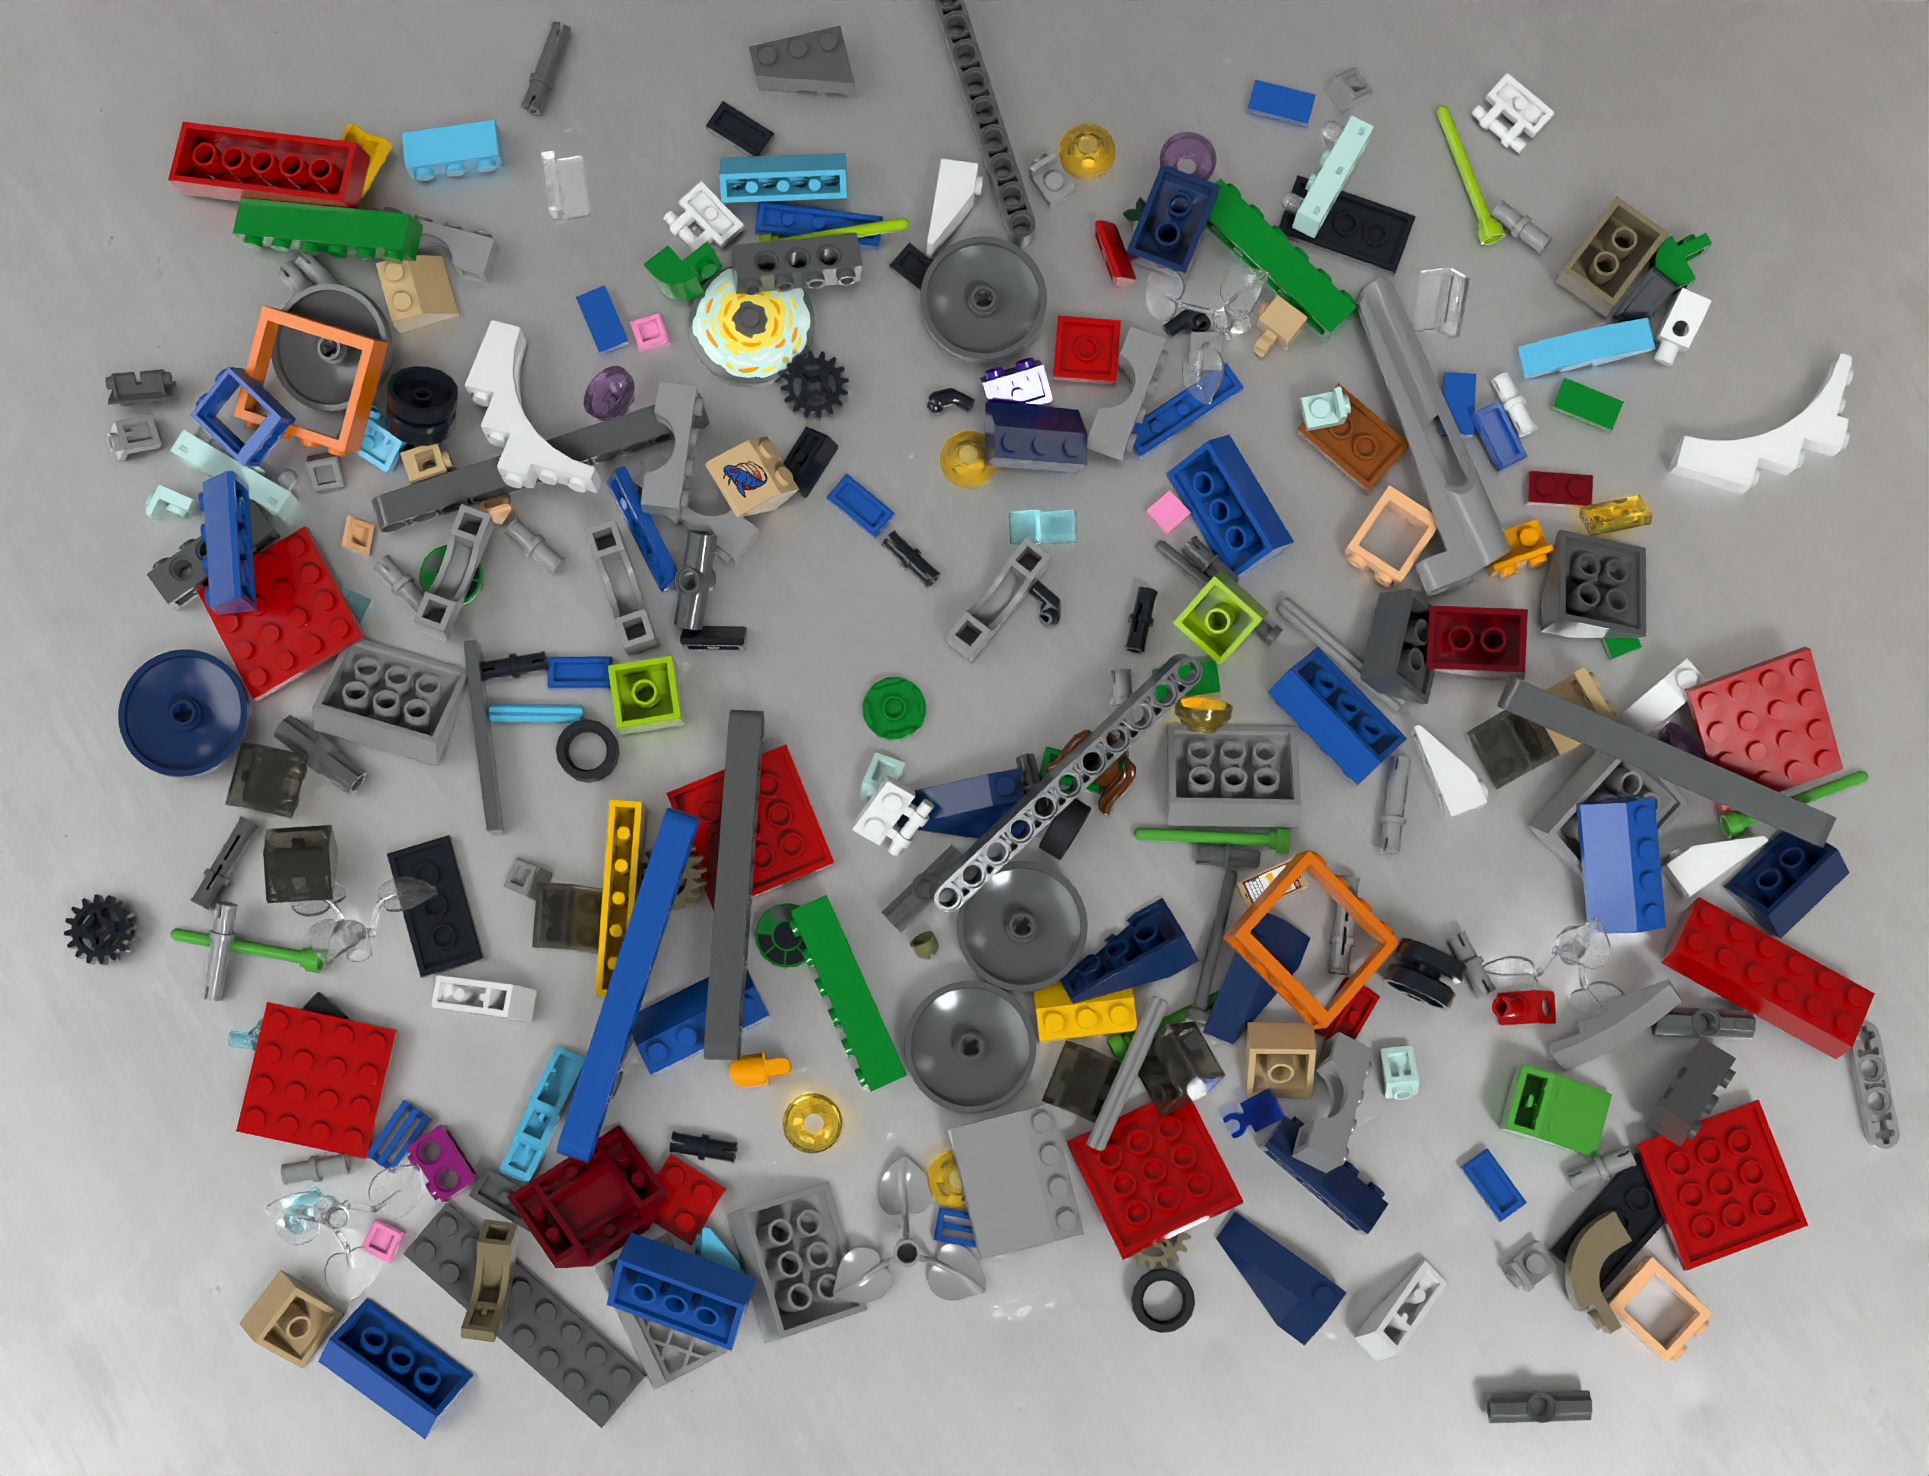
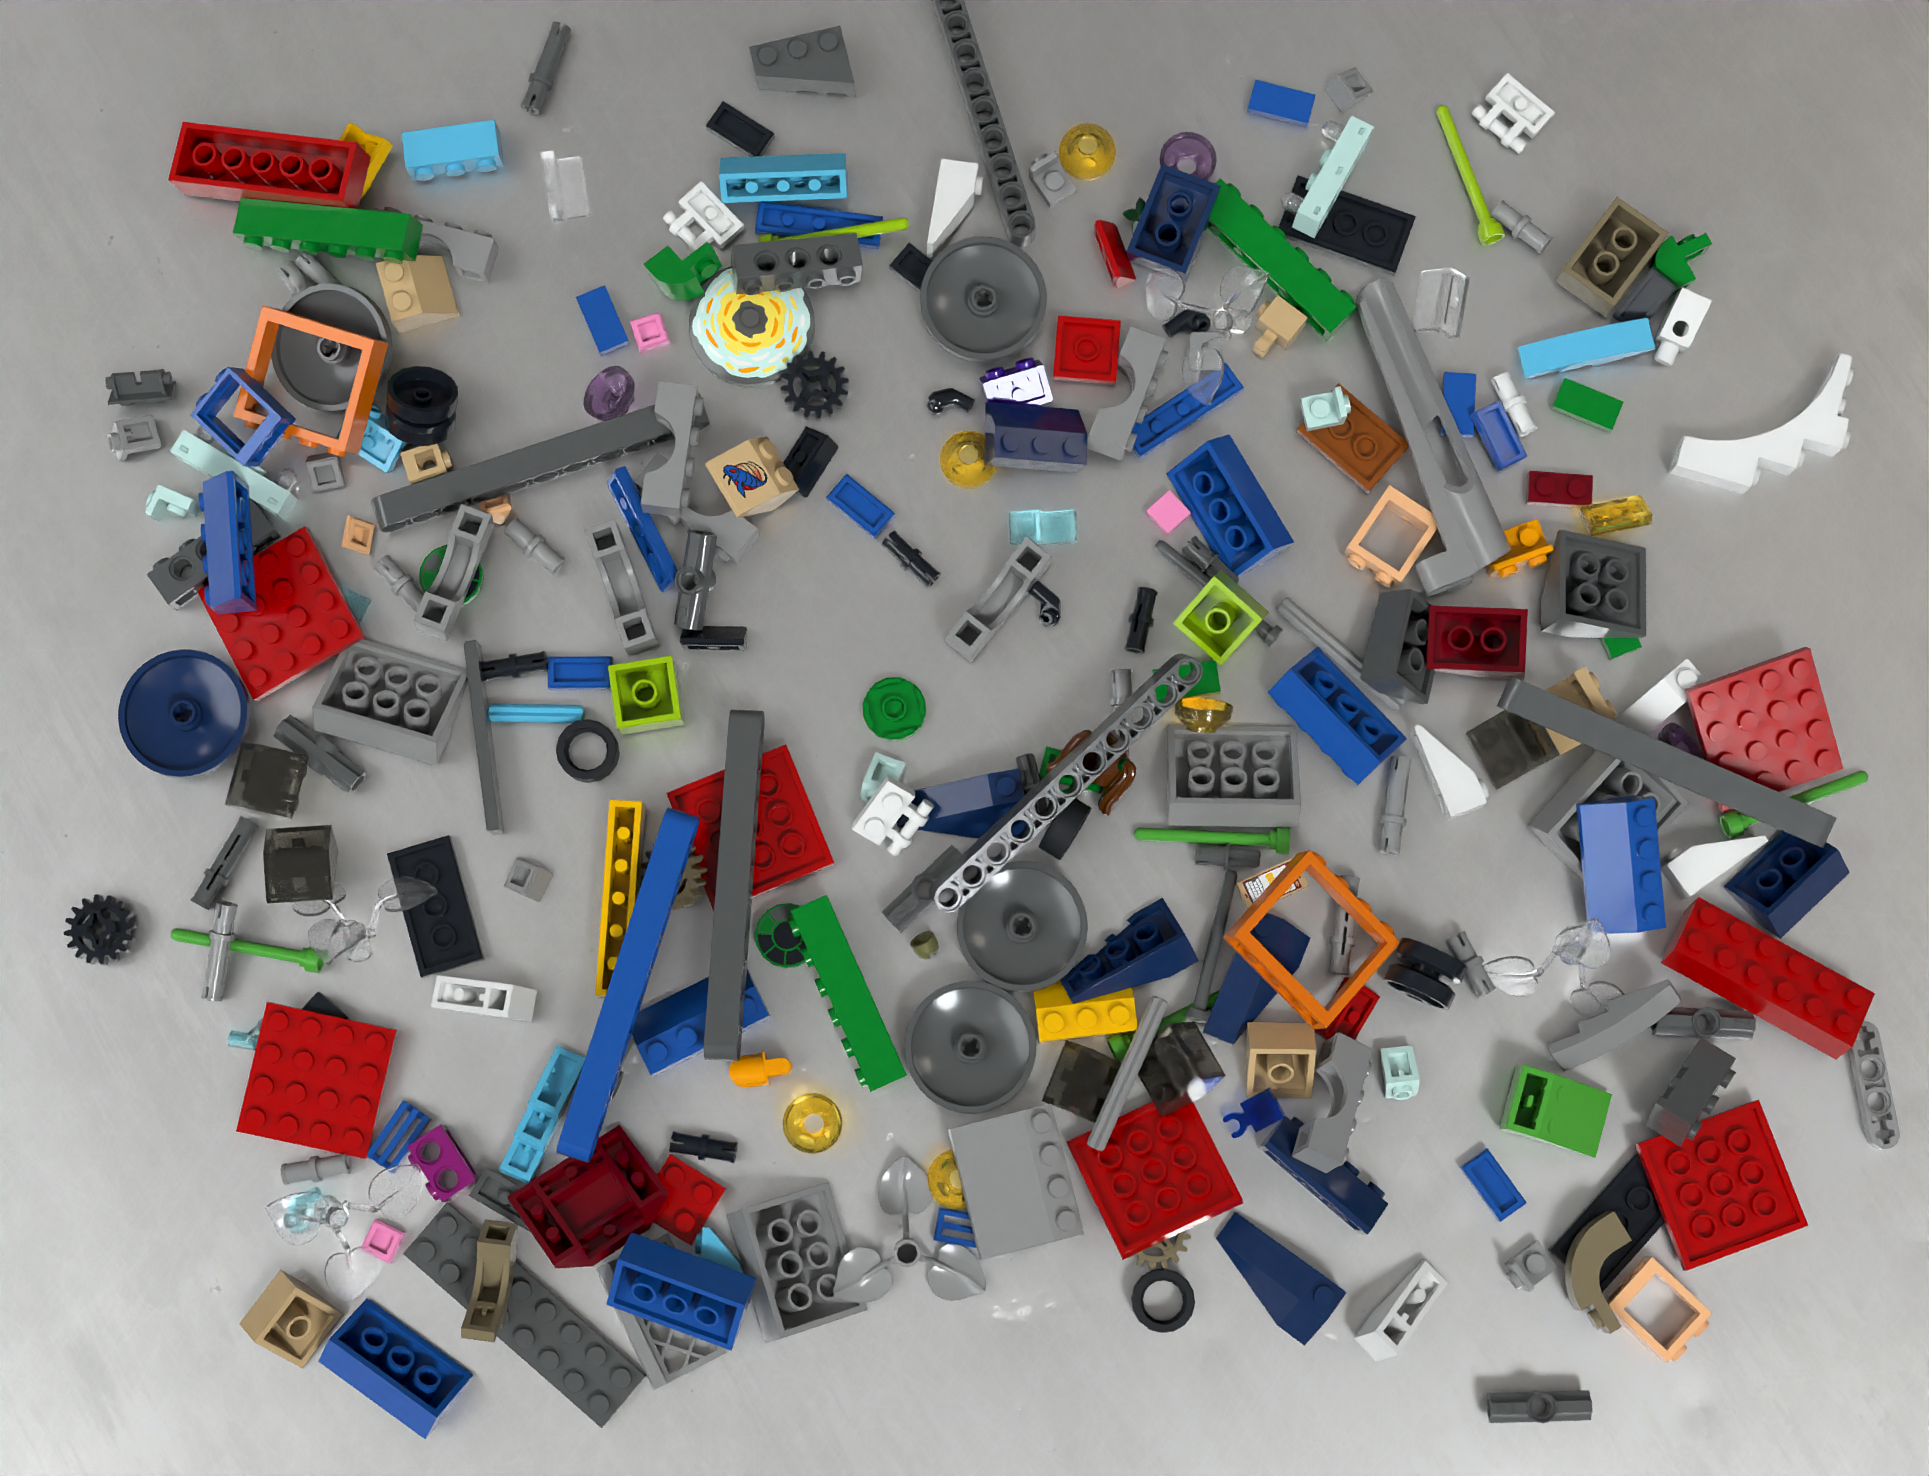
(496, 385): white arch -> none
(567, 918): clear smoke slope -> none
(1524, 1007): red bracket -> none
(1601, 1168): light grey pin -> none

